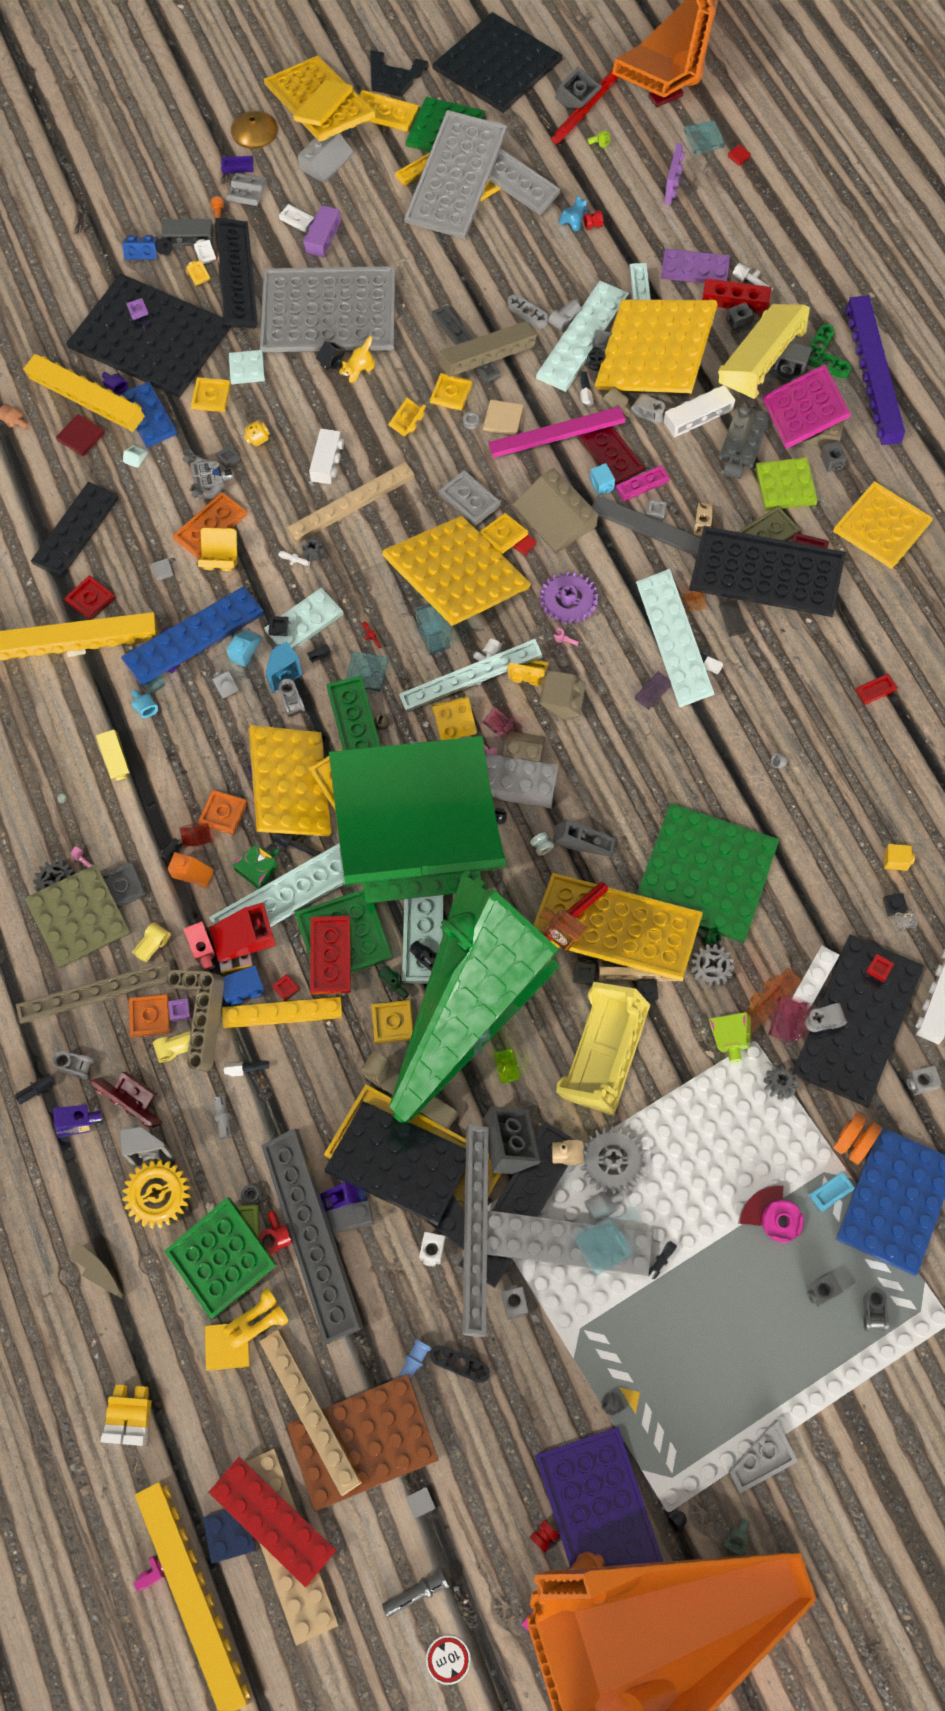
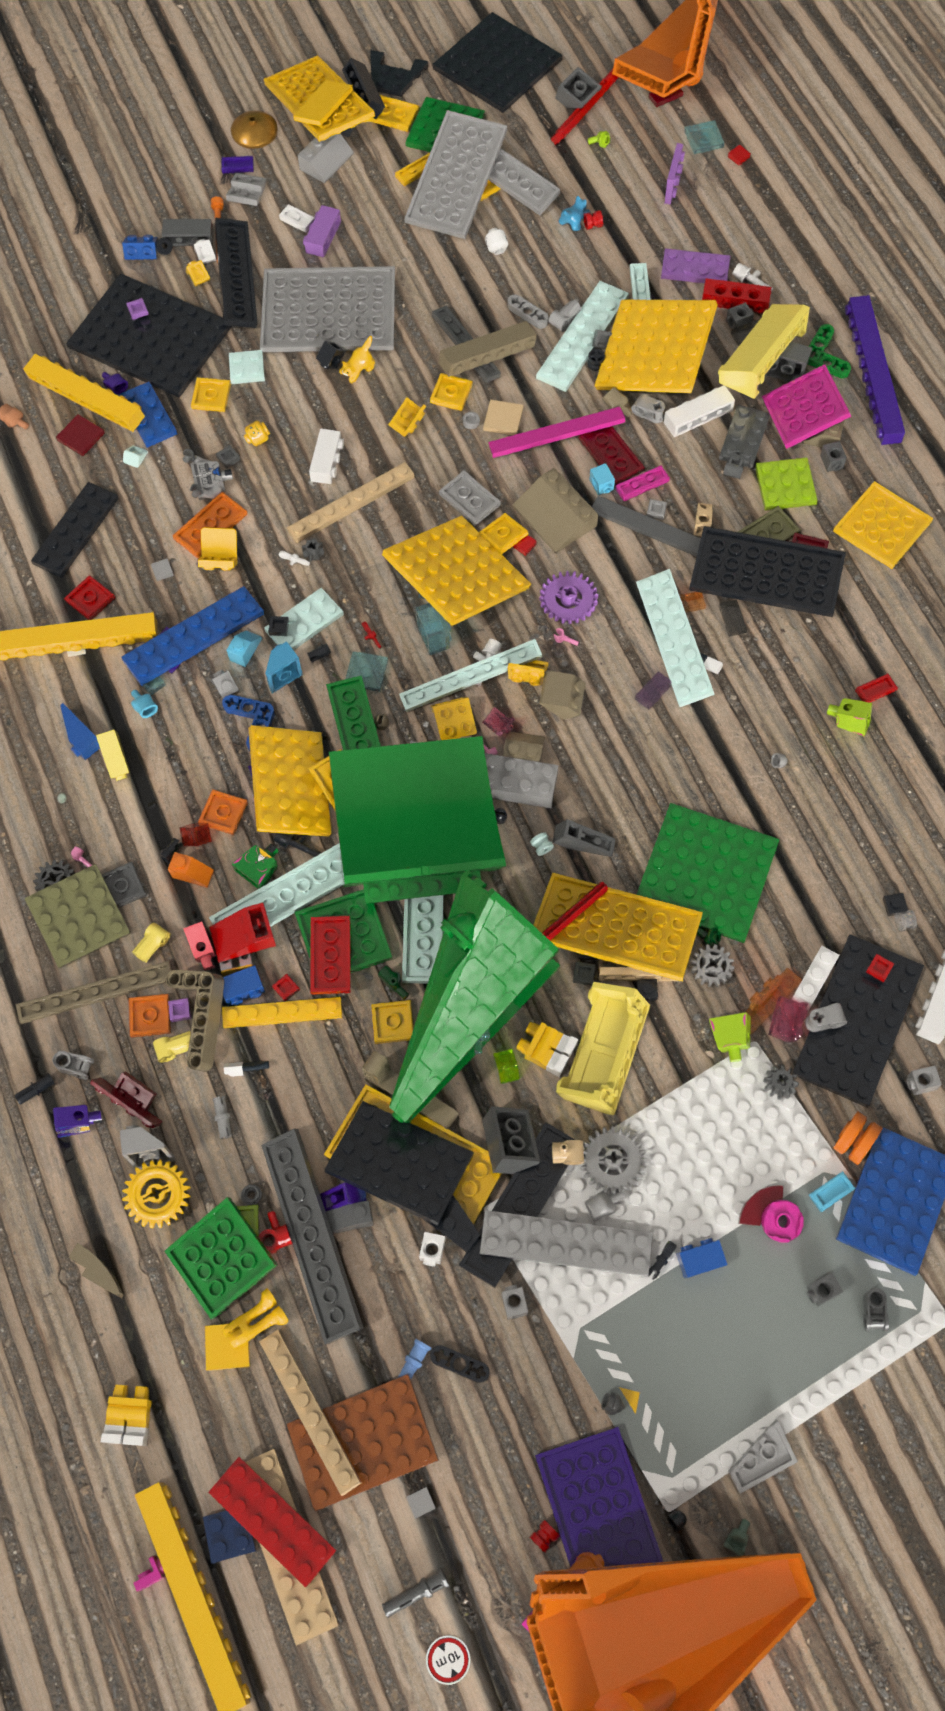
(83, 741): none -> blue slope
(256, 713): none -> blue beam
(291, 700): light grey piece -> none
(363, 85): none -> black brick
(423, 954): black hinge -> none
(475, 1232): light grey plate -> none
(496, 241): none -> white head
(548, 1047): none -> yellow hips
(562, 928): clear orange torso -> none
(586, 394): piece -> none
(603, 1246): clear light blue tile -> none
(701, 1258): none -> blue brick
(852, 715): none -> lime torso
(898, 857): yellow brick -> none

